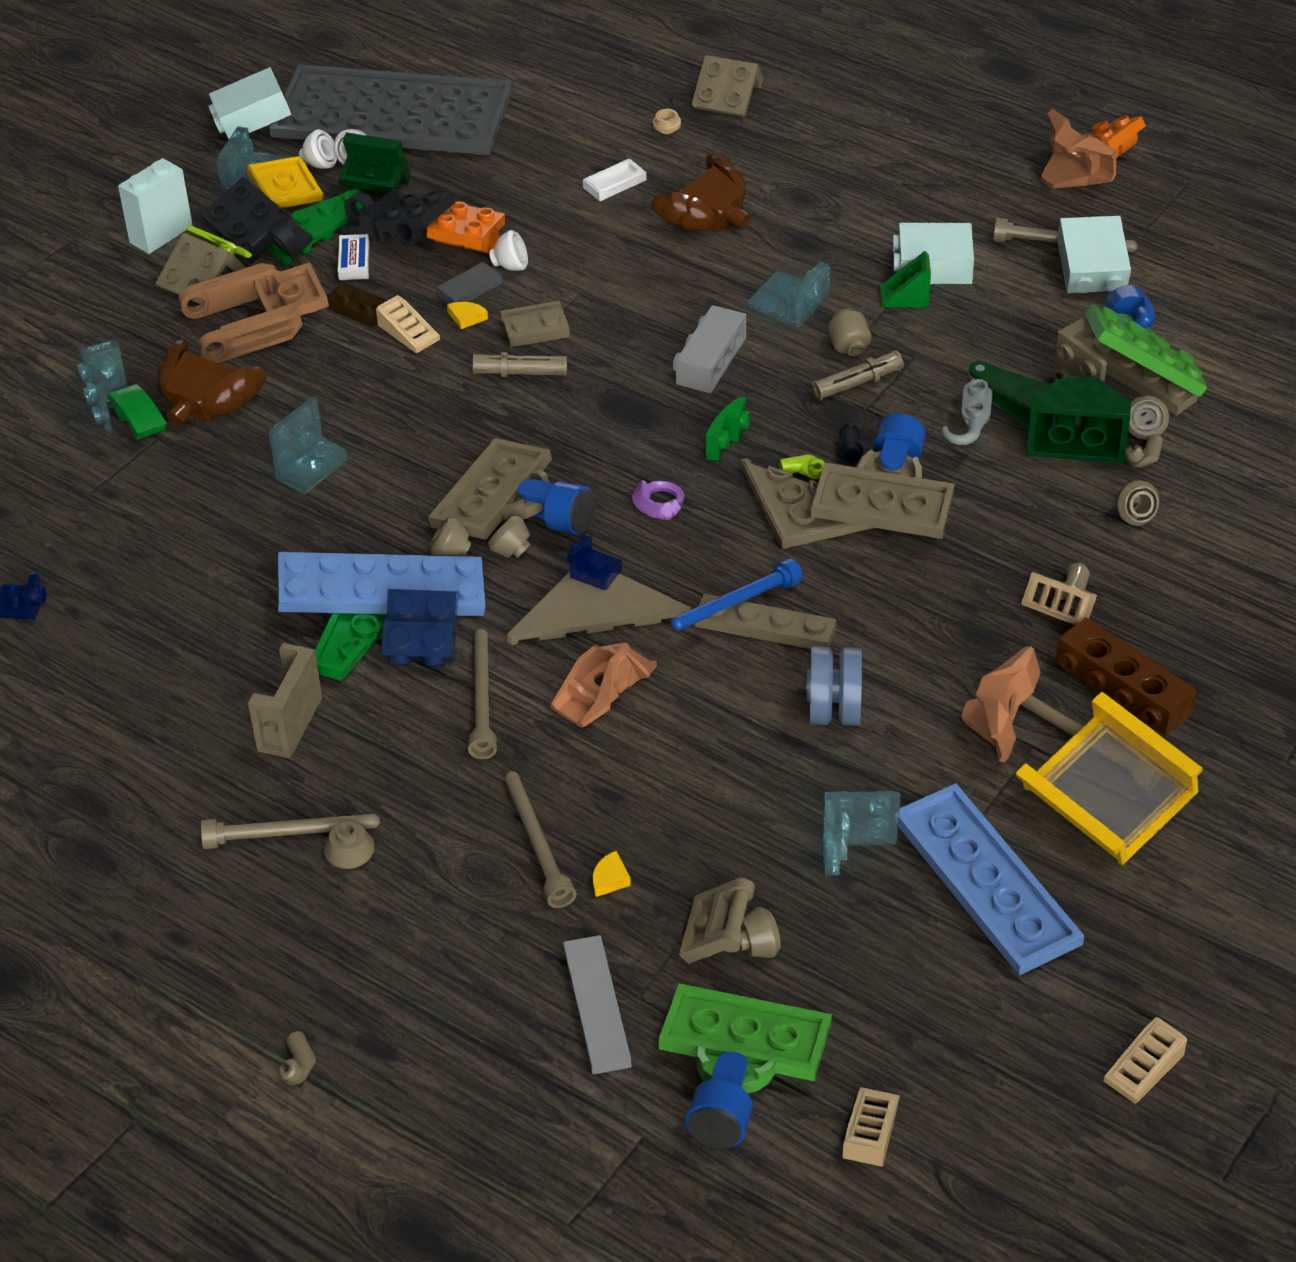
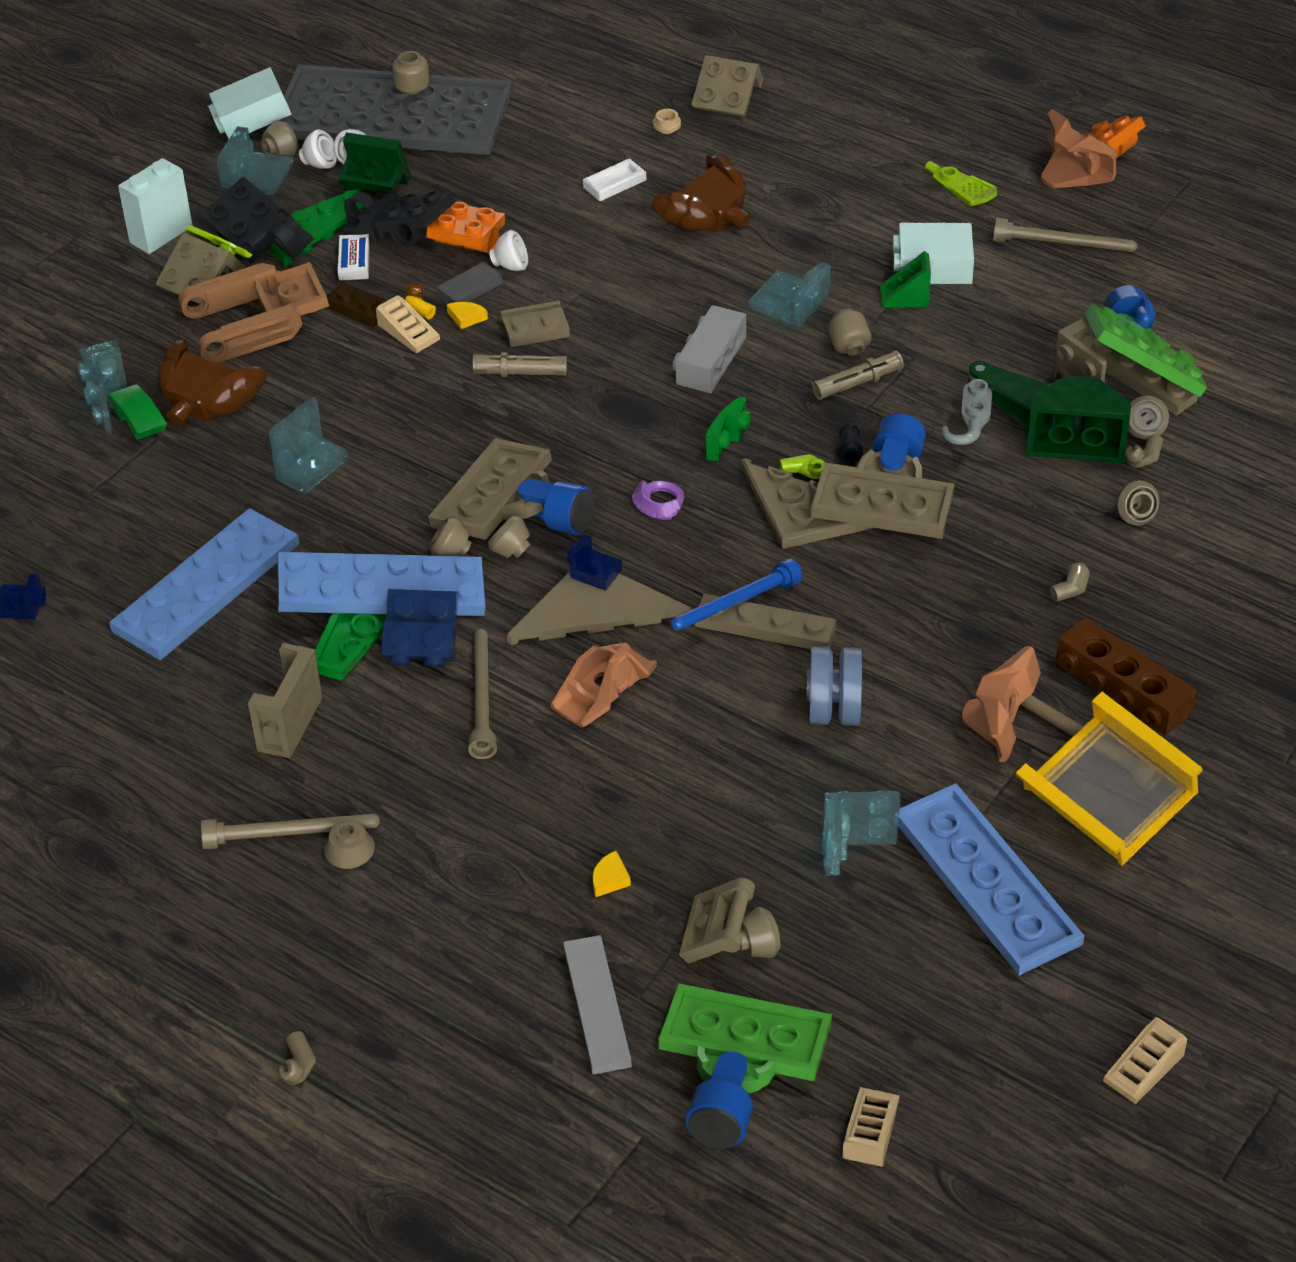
(203, 584): none -> medium blue plate
(279, 139): none -> dark tan cone
(285, 181): yellow tile -> none
(410, 72): none -> dark tan head
(416, 300): none -> yellow arm
(557, 888): dark tan piece -> none
(966, 188): none -> lime piece
(1084, 607): tan slope -> none
(1093, 254): light aqua brick -> none

